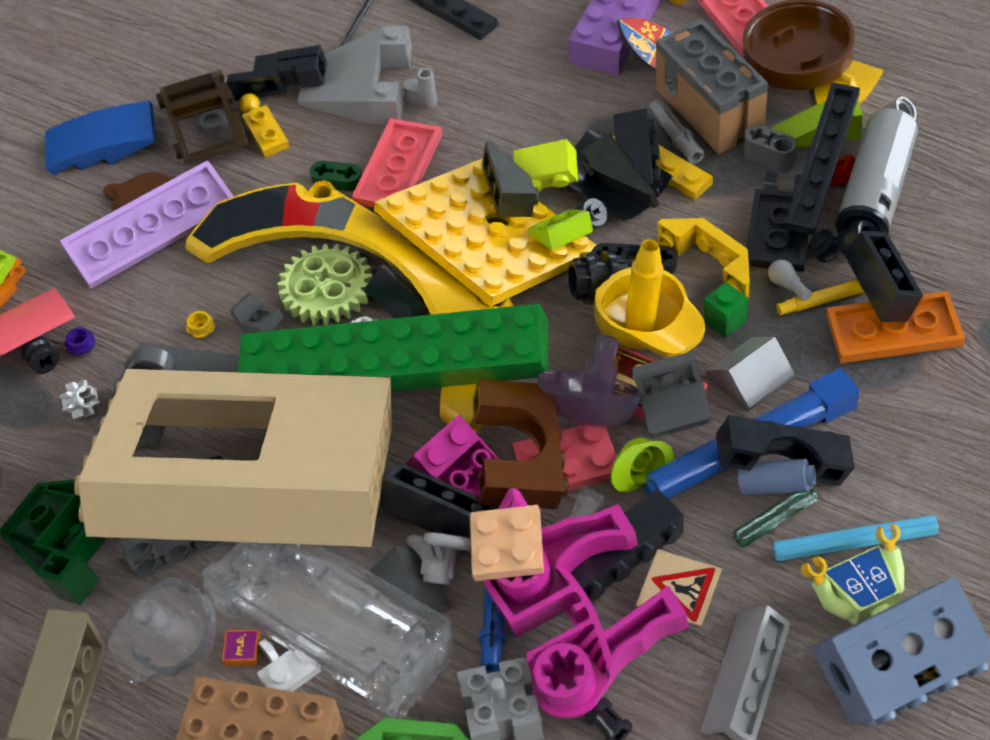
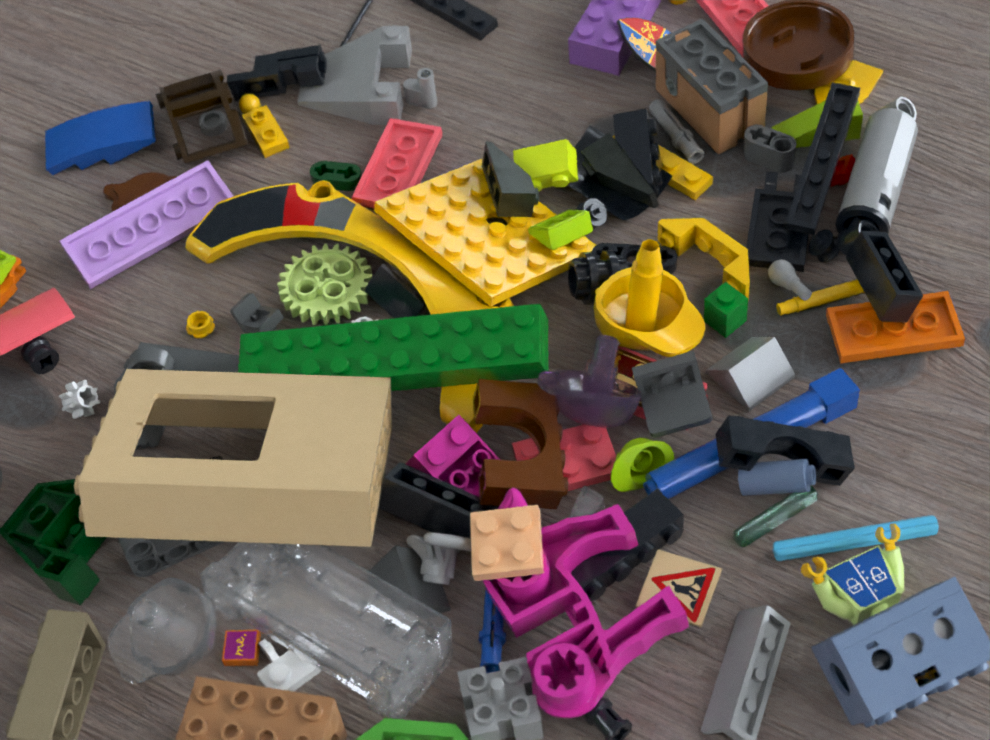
(79, 341): dark purple plate -> none

